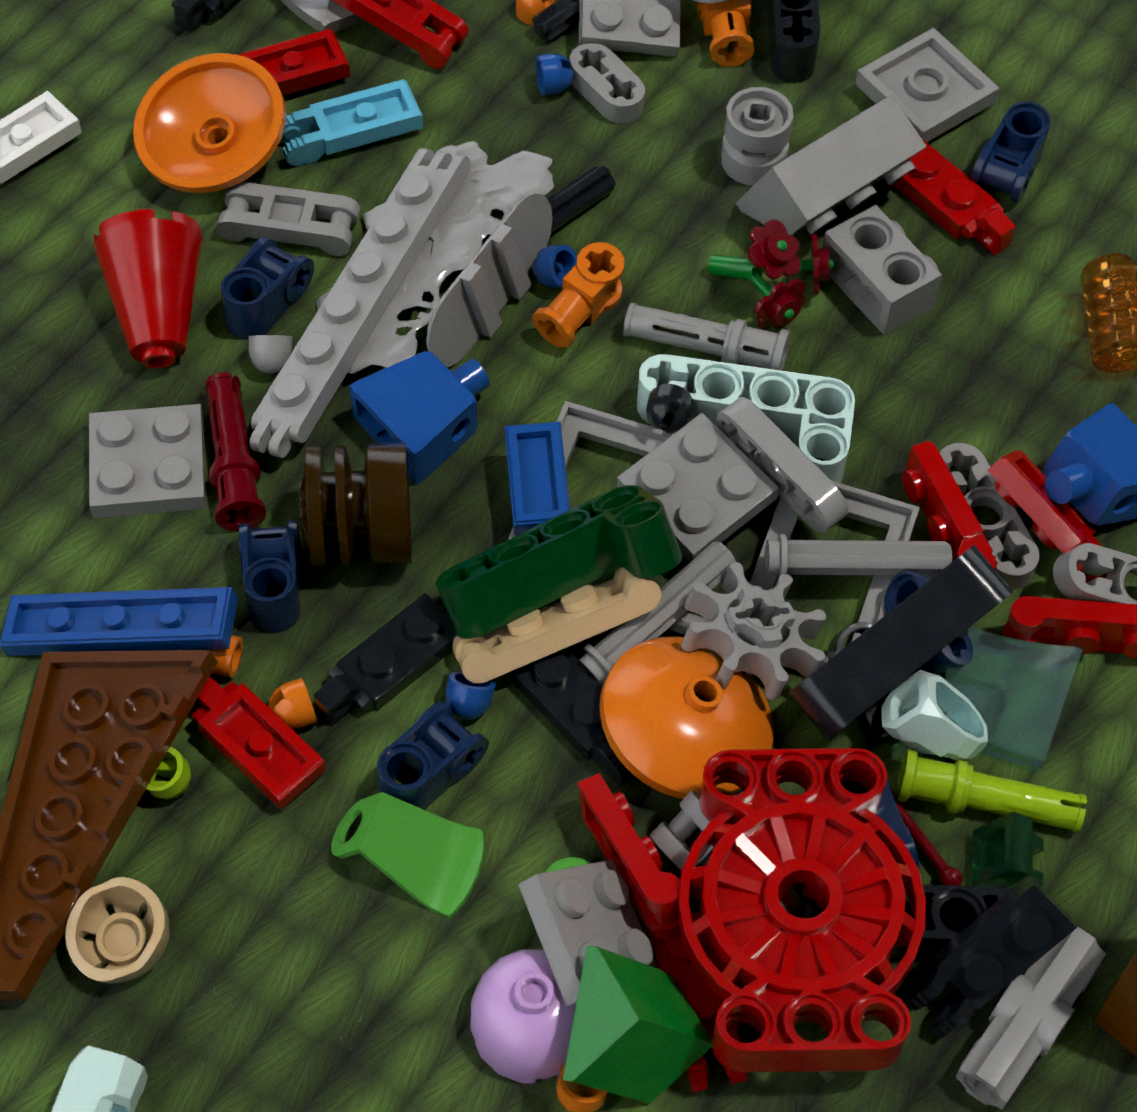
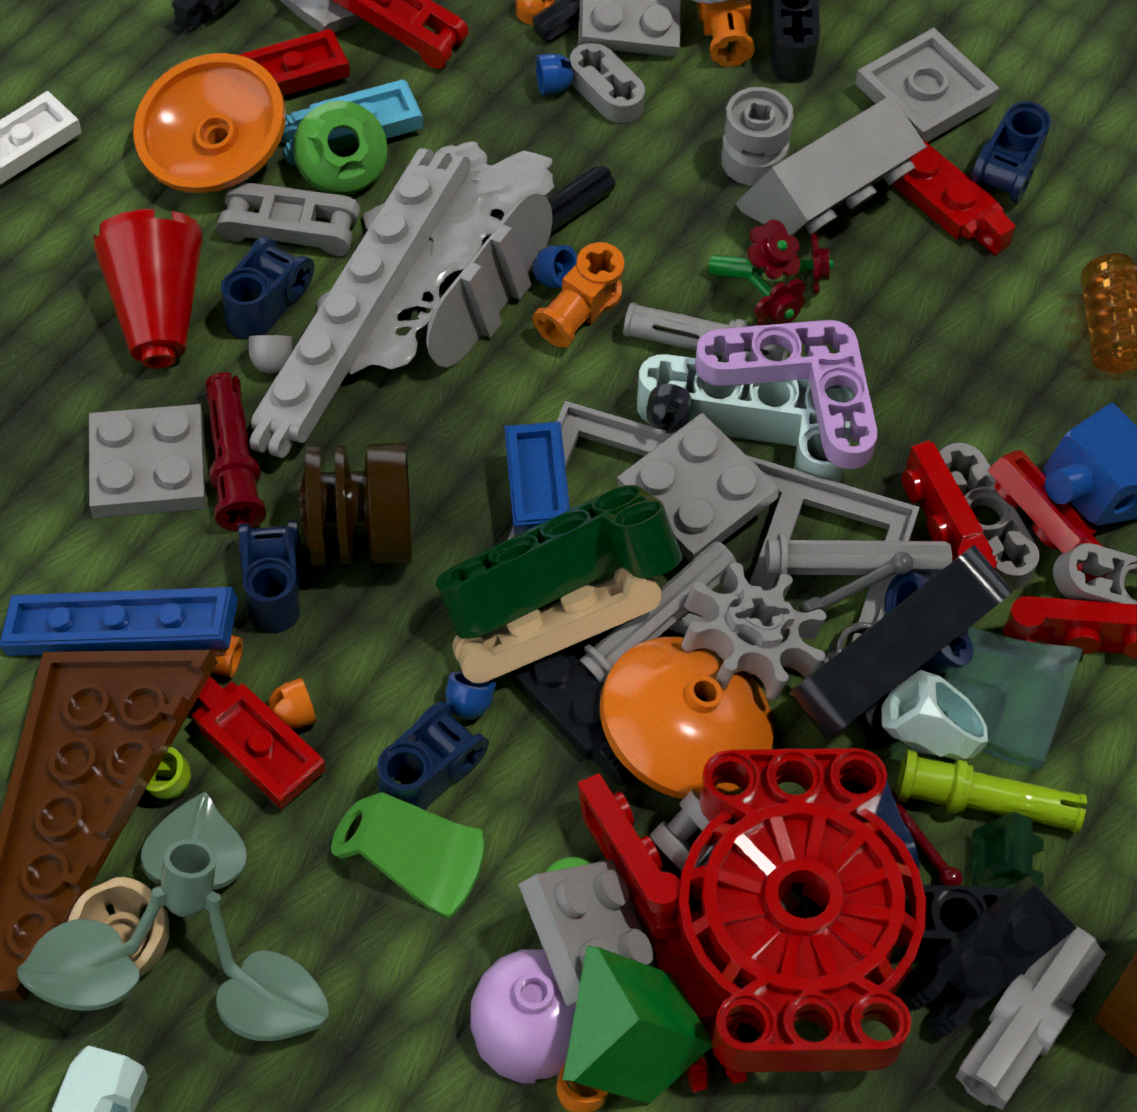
(190, 856): none -> sand green plant
(334, 173): none -> bright green piece
(387, 661): black hinge -> none
(422, 406): blue torso -> none
(798, 478): light grey beam -> none
(819, 367): none -> lavender beam
(882, 269): light grey brick -> none
(900, 564): none -> dark grey hinge

